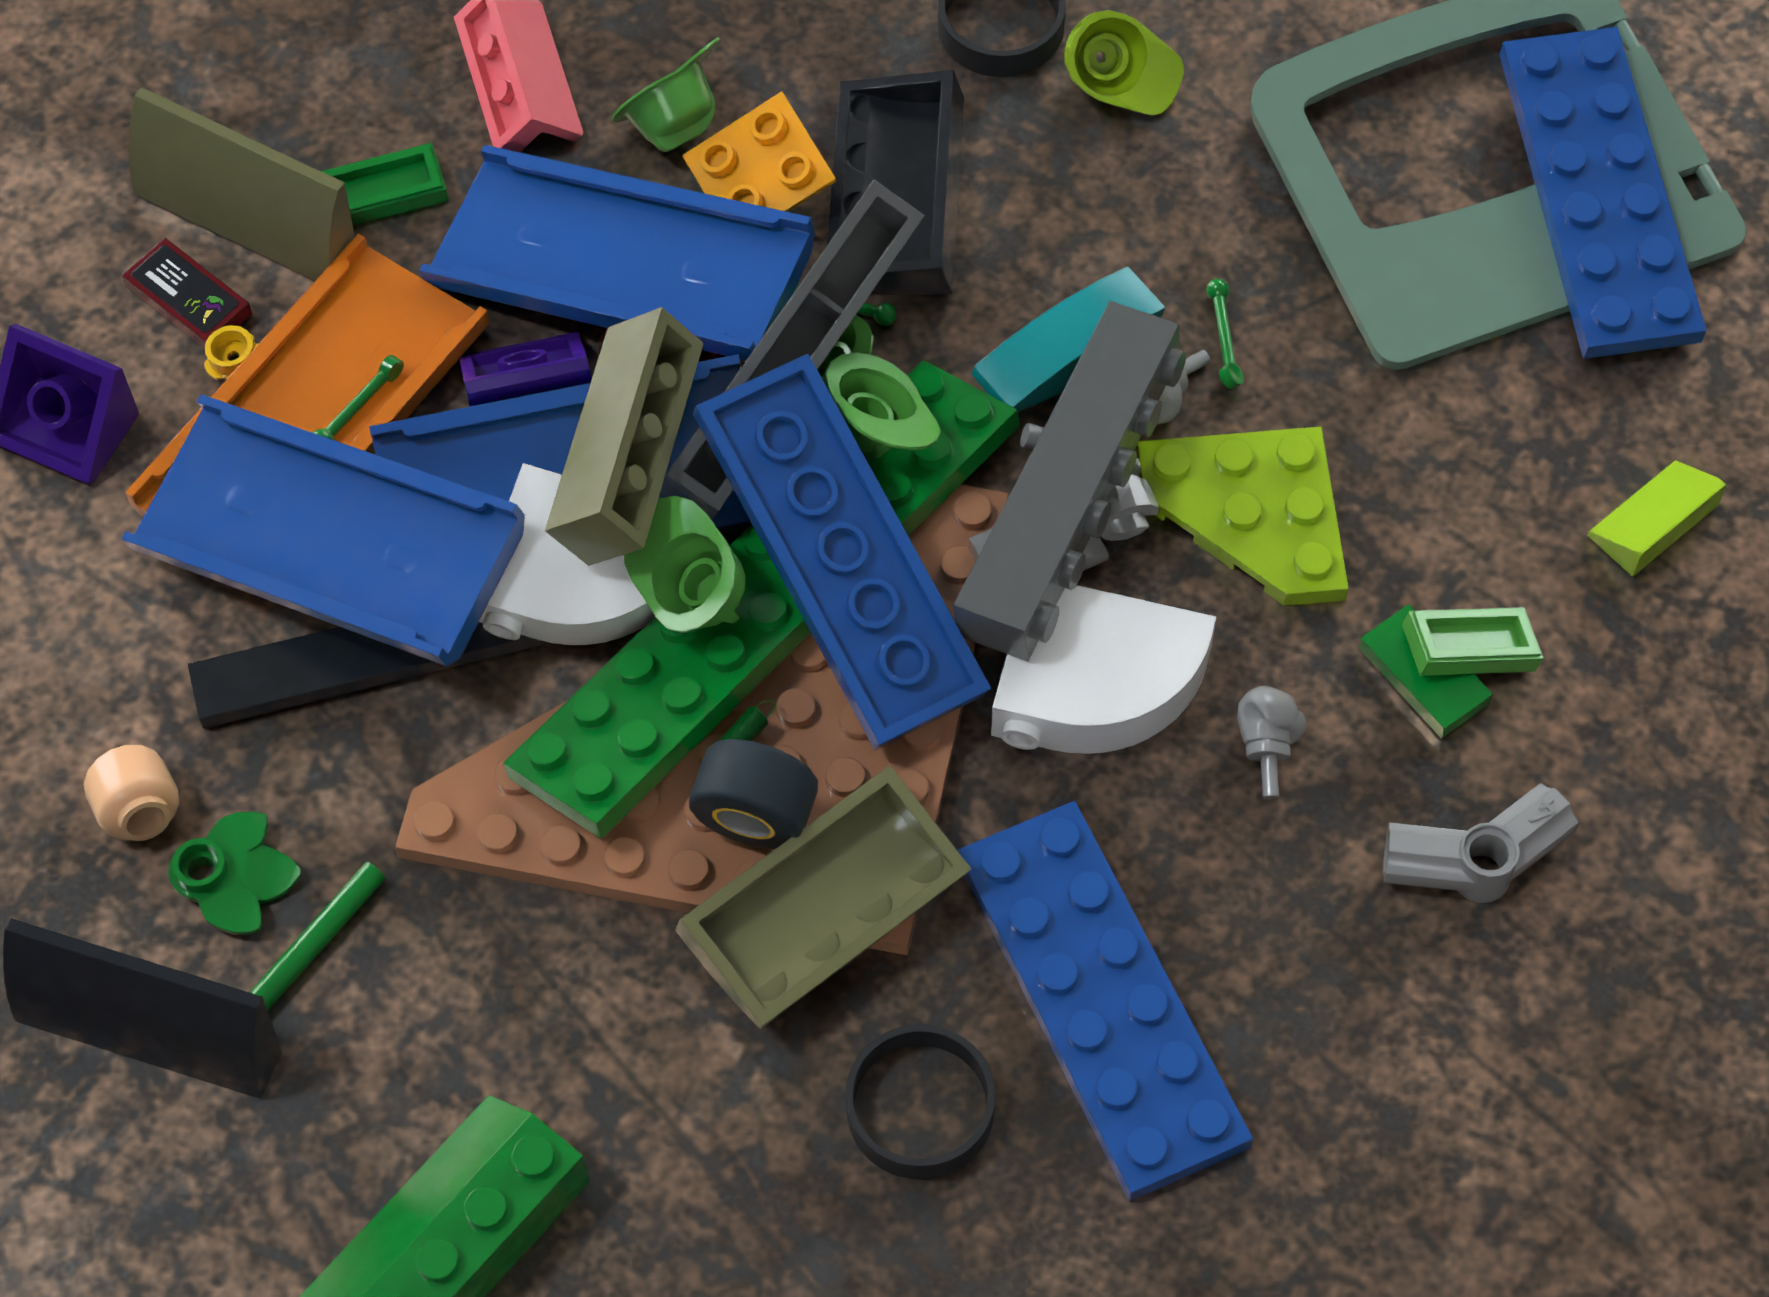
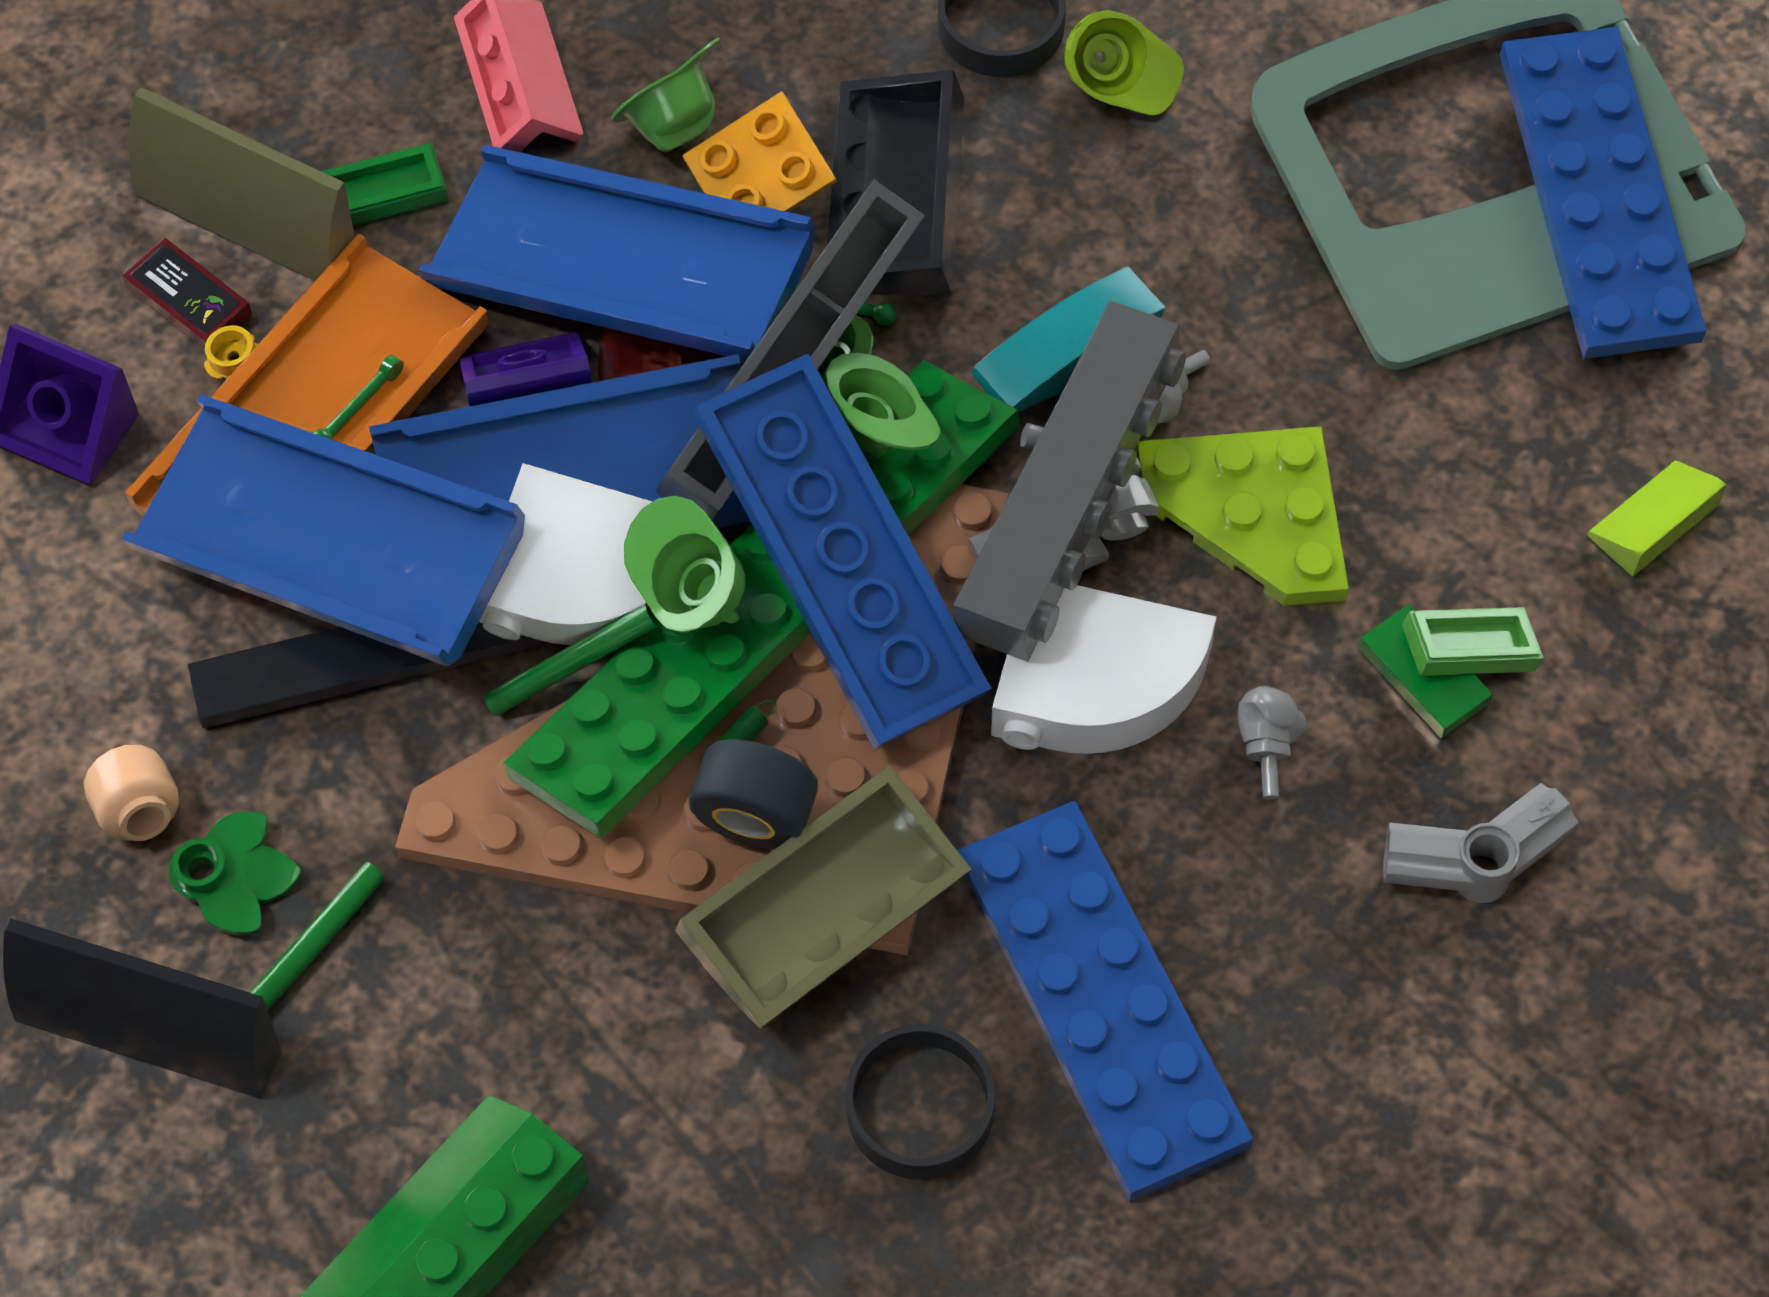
(571, 660): none -> green bar
(624, 437): olive brick -> none
(1230, 374): green hinge -> none

